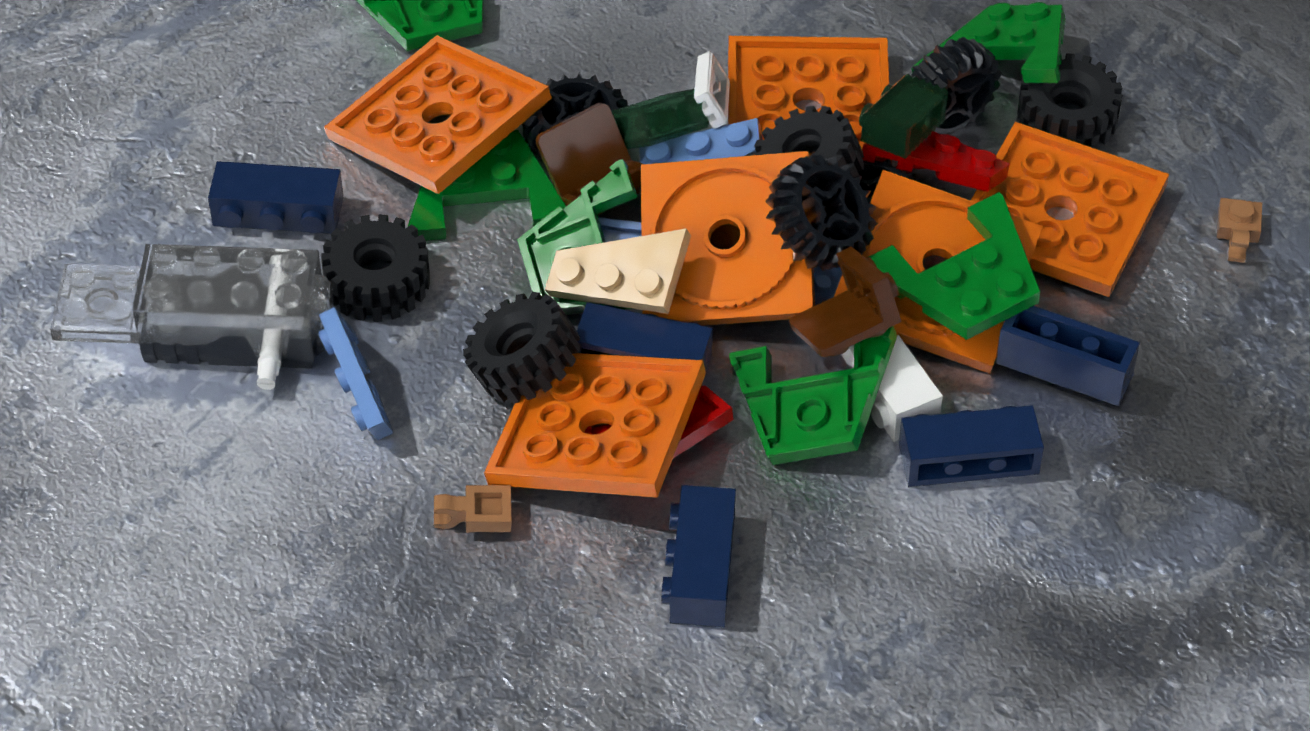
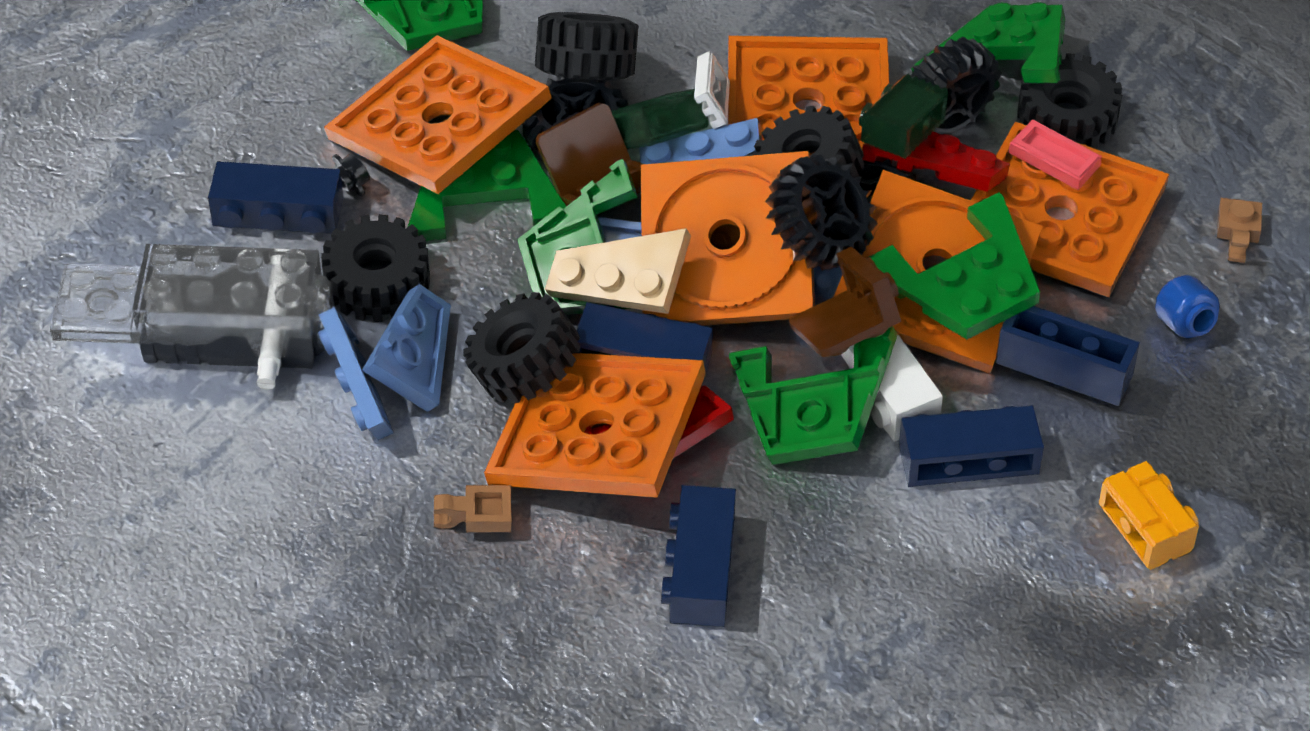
(352, 173): none -> black plate
(413, 349): none -> medium blue wing
(586, 46): none -> black tyre
(1055, 154): none -> coral tile
(1149, 514): none -> light orange brick
(1187, 306): none -> blue head

